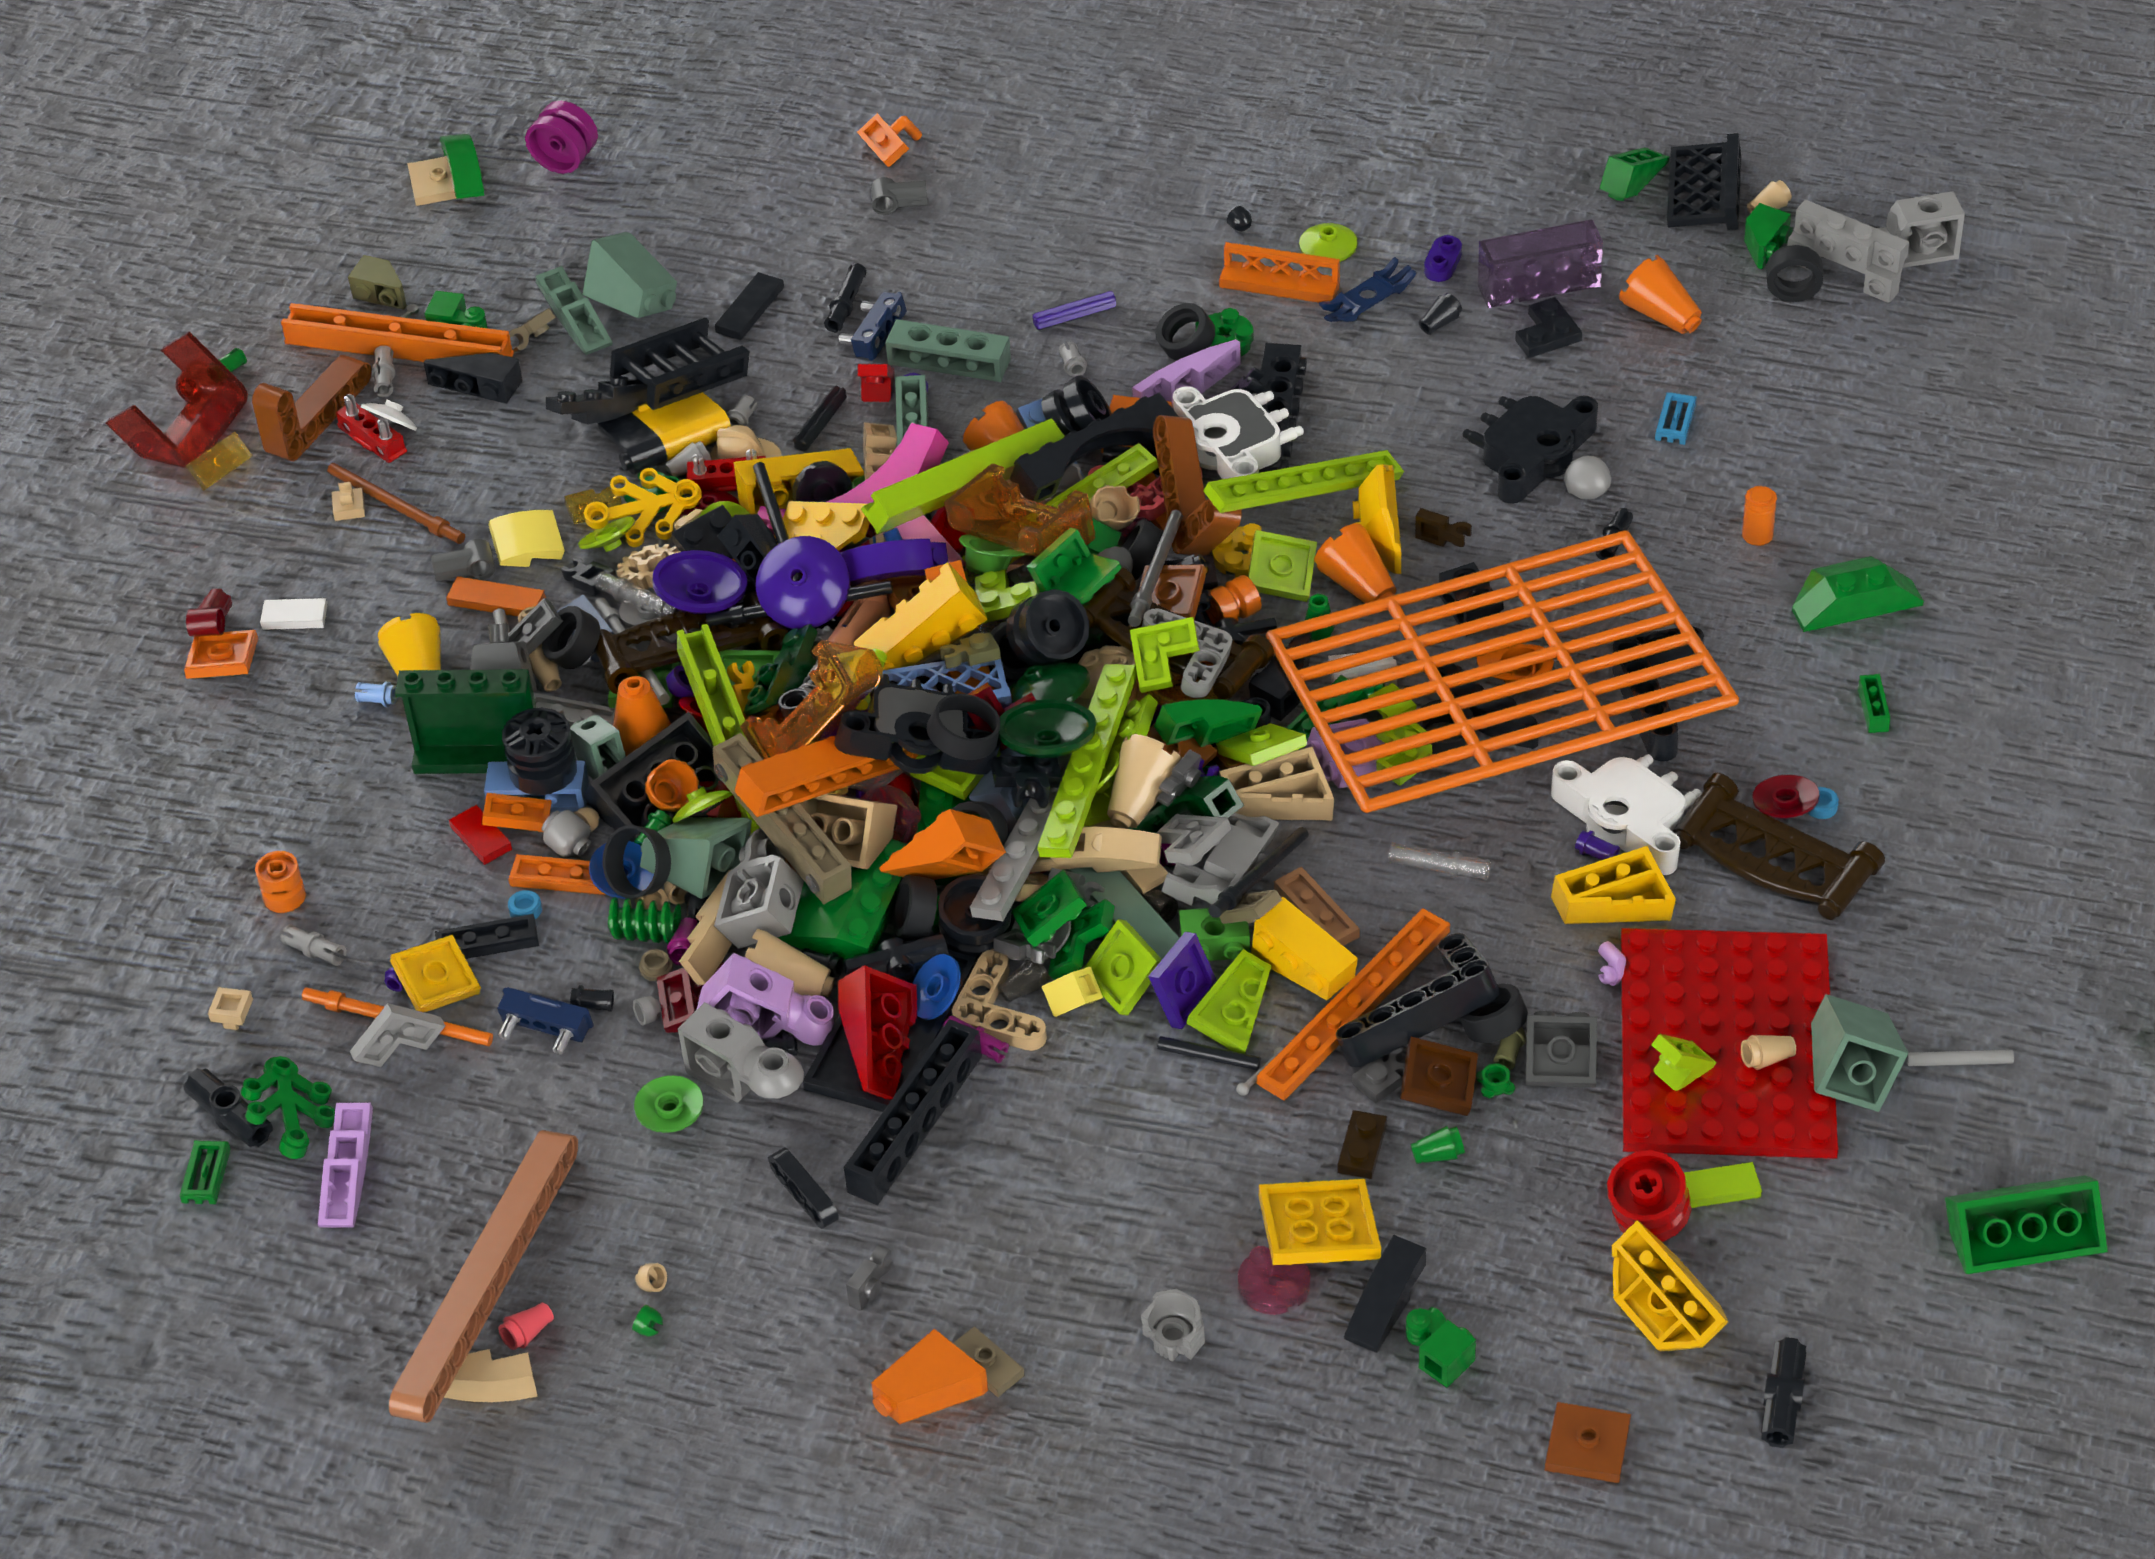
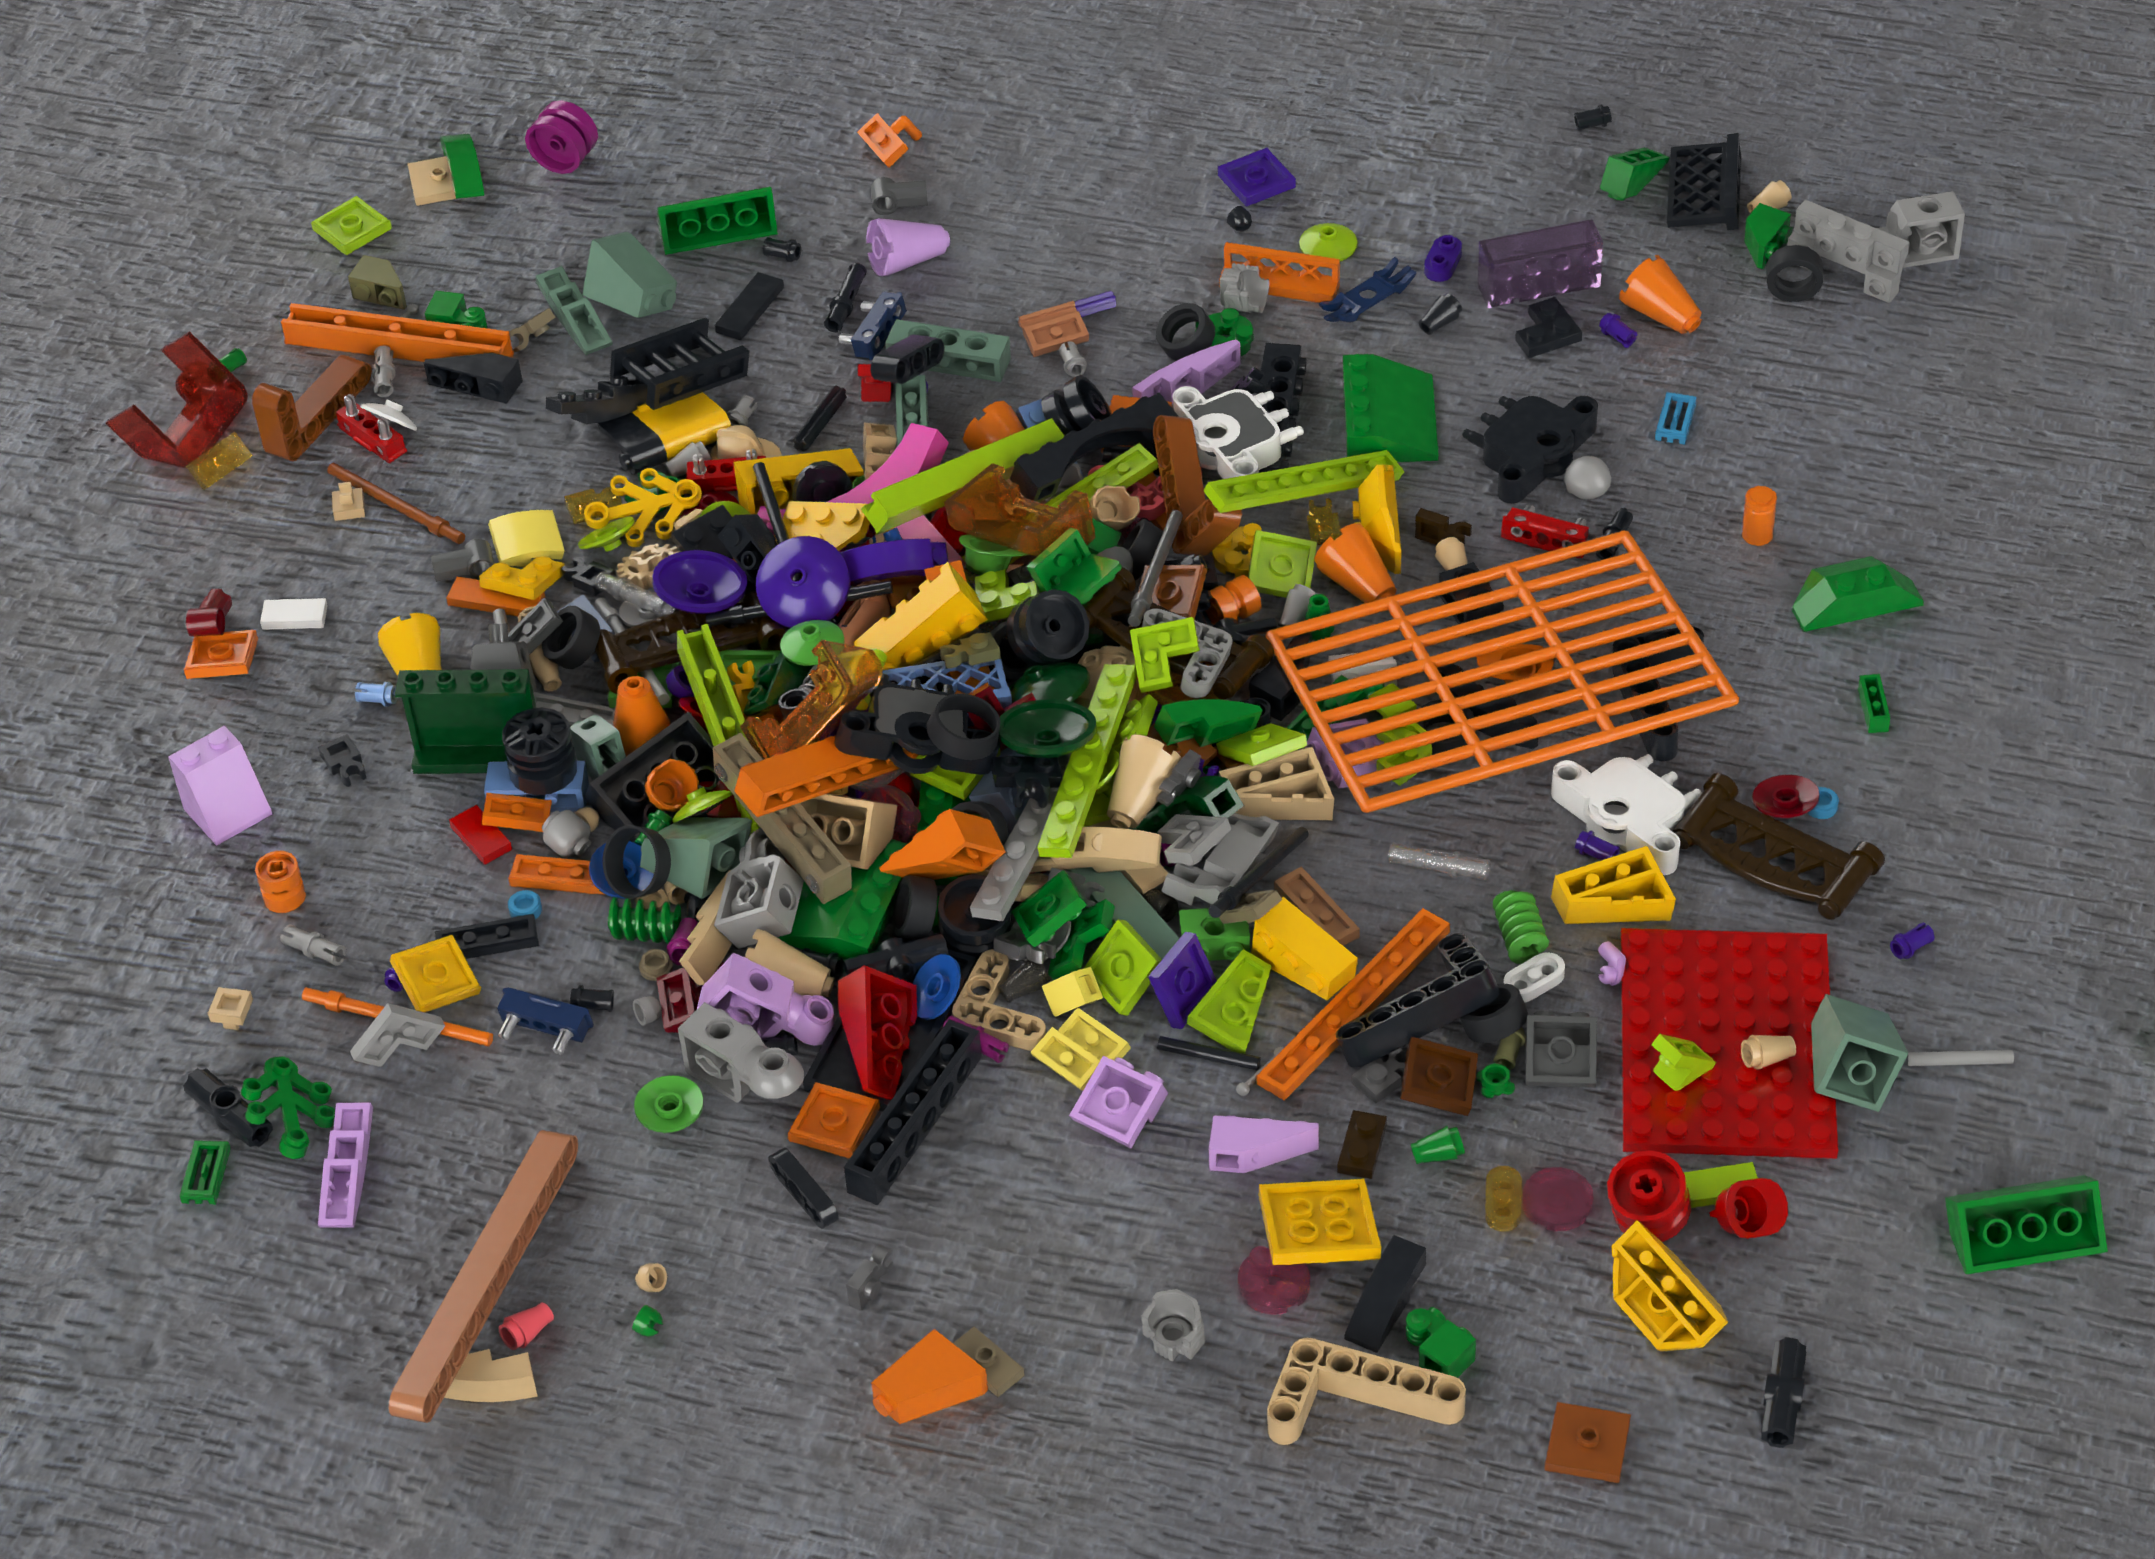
(219, 786): none -> lavender slope
(343, 758): none -> black plate
(351, 225): none -> lime plate
(524, 582): none -> yellow plate
(717, 220): none -> green slope
(784, 249): none -> black pin
(802, 638): none -> bright green dish
(833, 1120): none -> orange plate
(903, 244): none -> lavender cone
(907, 359): none -> black beam
(1052, 327): none -> nougat plate
(1079, 1047): none -> light yellow slope
(1119, 1100): none -> lavender plate
(1243, 289): none -> light grey hair
(1253, 1143): none -> lavender slope
(1256, 177): none -> dark purple plate
(1296, 605): none -> light grey cone
(1322, 522): none -> clear yellow plate
(1359, 1384): none -> tan beam
(1388, 409): none -> green slope
(1451, 553): none -> tan cone
(1503, 1201): none -> clear yellow plate
(1520, 925): none -> bright green piece
(1531, 976): none -> white plate
(1541, 530): none -> red piece
(1557, 1198): none -> clear pink tile
(1593, 117): none -> black pin
(1613, 326): none -> dark purple pin
(1751, 1208): none -> red piece
(1905, 944): none -> dark purple pin

